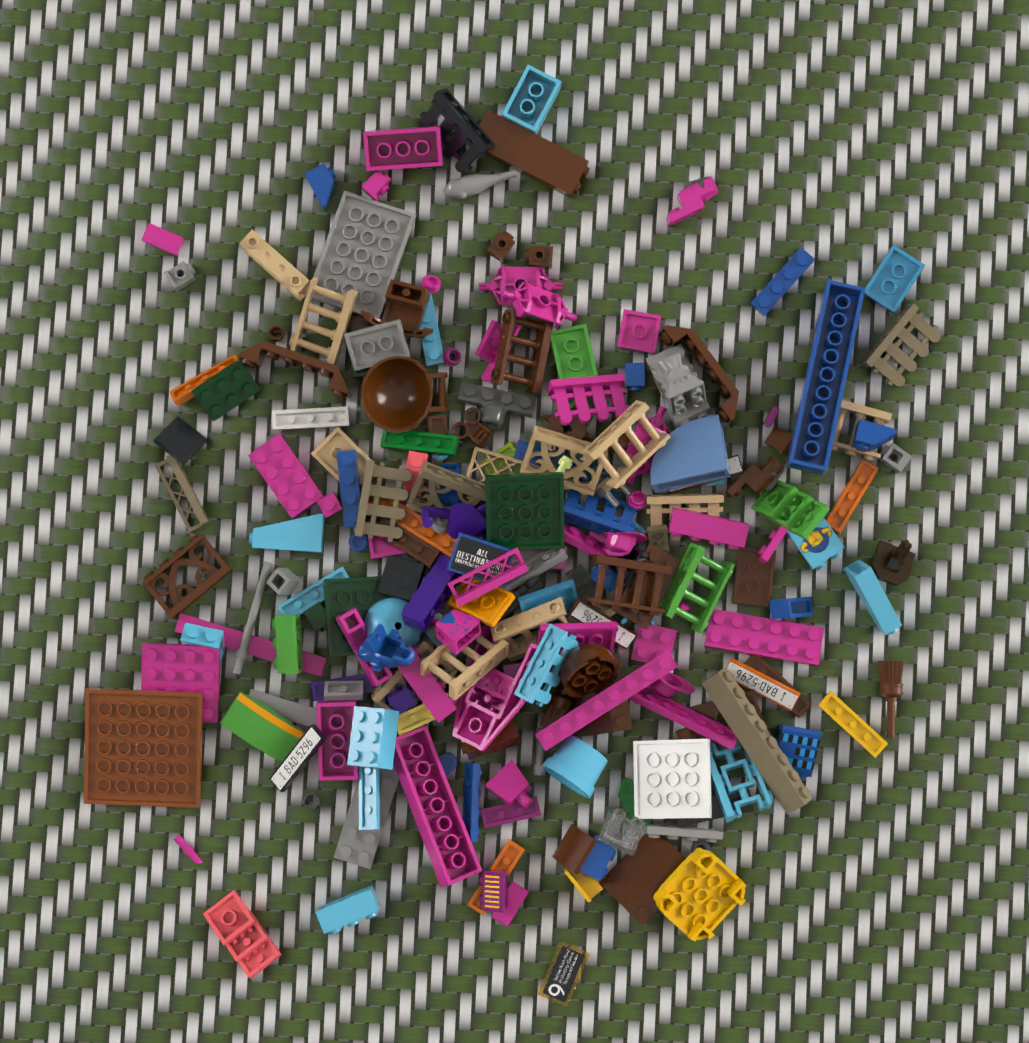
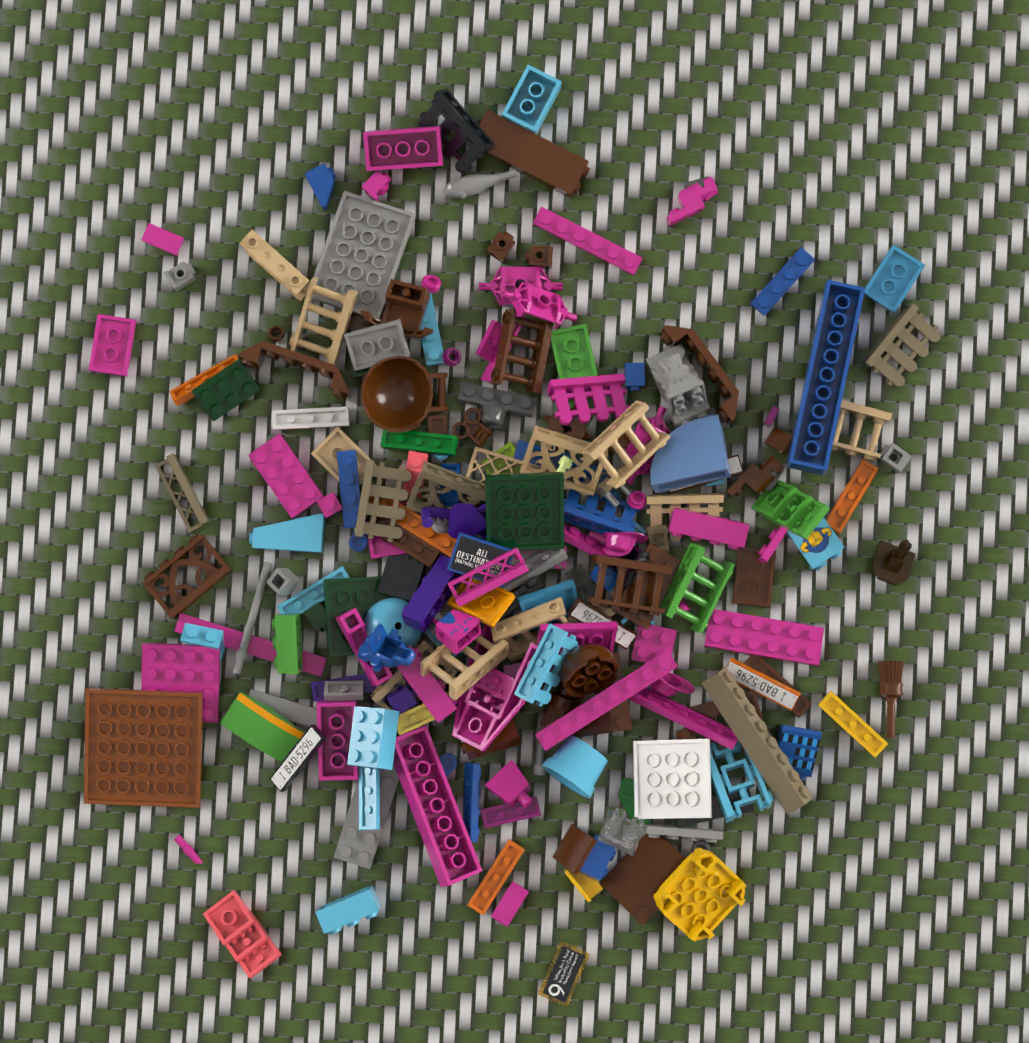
(112, 345): none -> dark pink plate
(180, 440): black tile -> none
(311, 805): dark grey hinge -> none
(494, 890): magenta slope -> none
(587, 241): none -> dark pink plate
(639, 331): dark pink plate -> none
(791, 607): blue slope -> none
(871, 435): blue slope -> none
(873, 596): medium azure slope -> none

